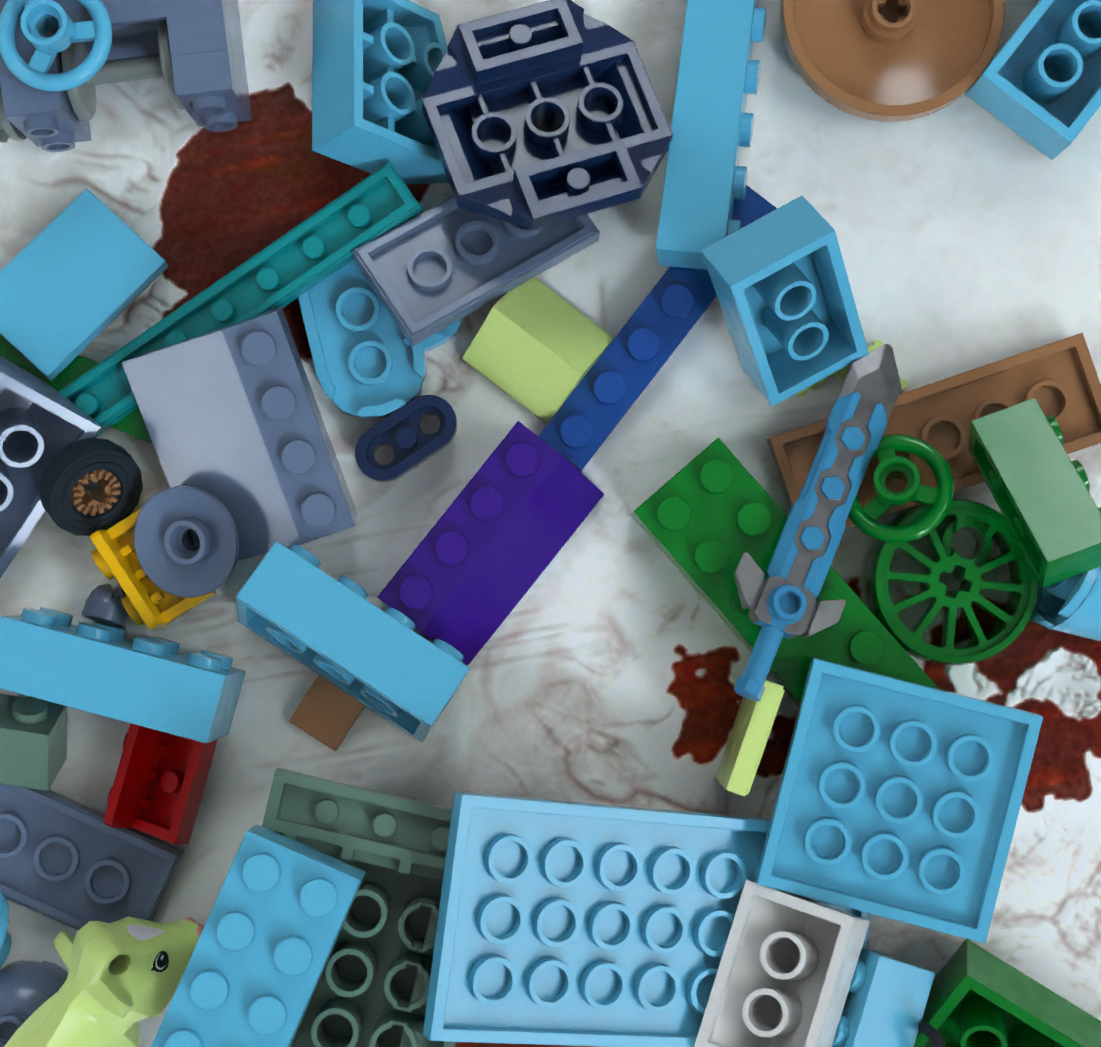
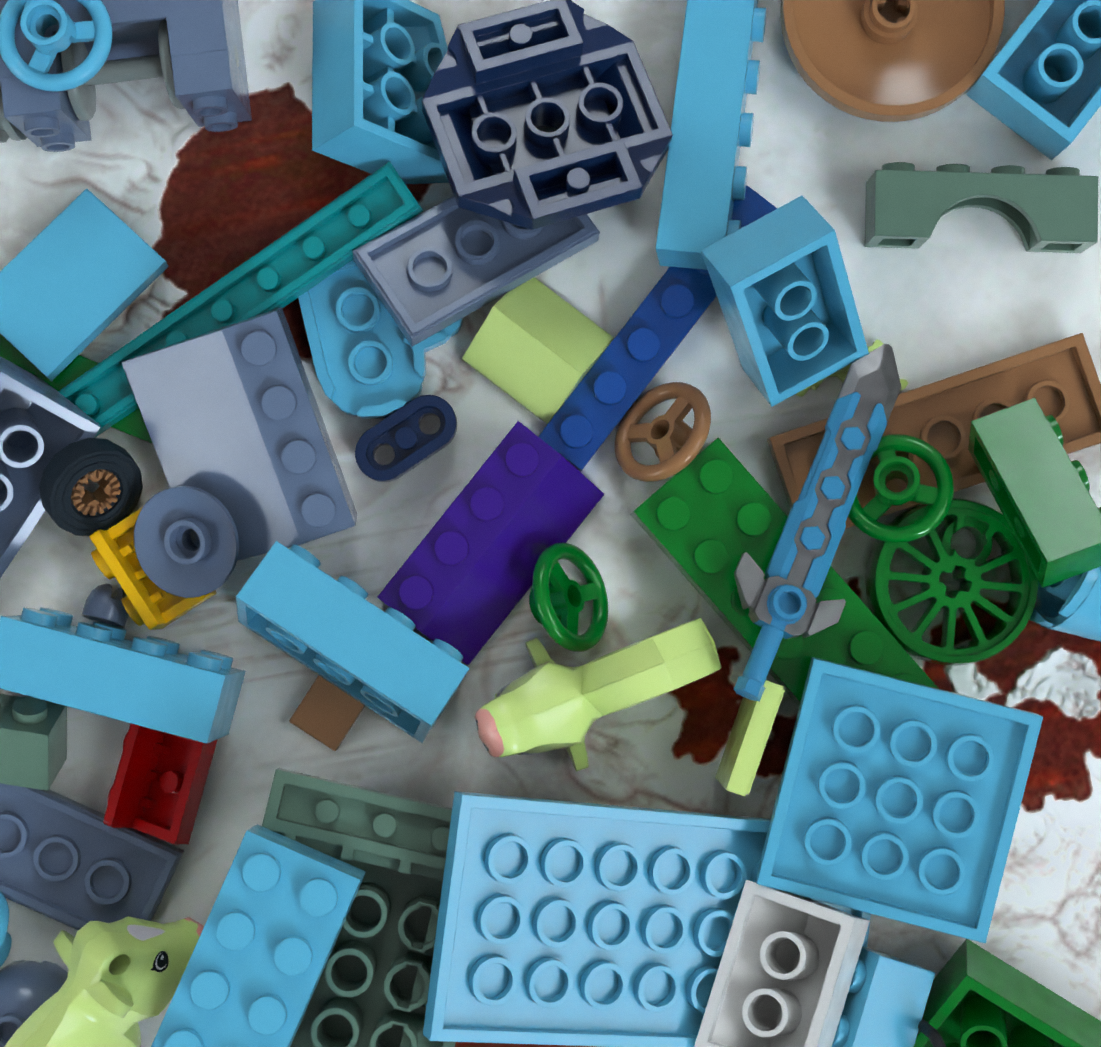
(558, 600): none -> green piece
(559, 702): none -> yellowish green animal
(668, 434): none -> medium nougat piece
(1047, 210): none -> sand green arch

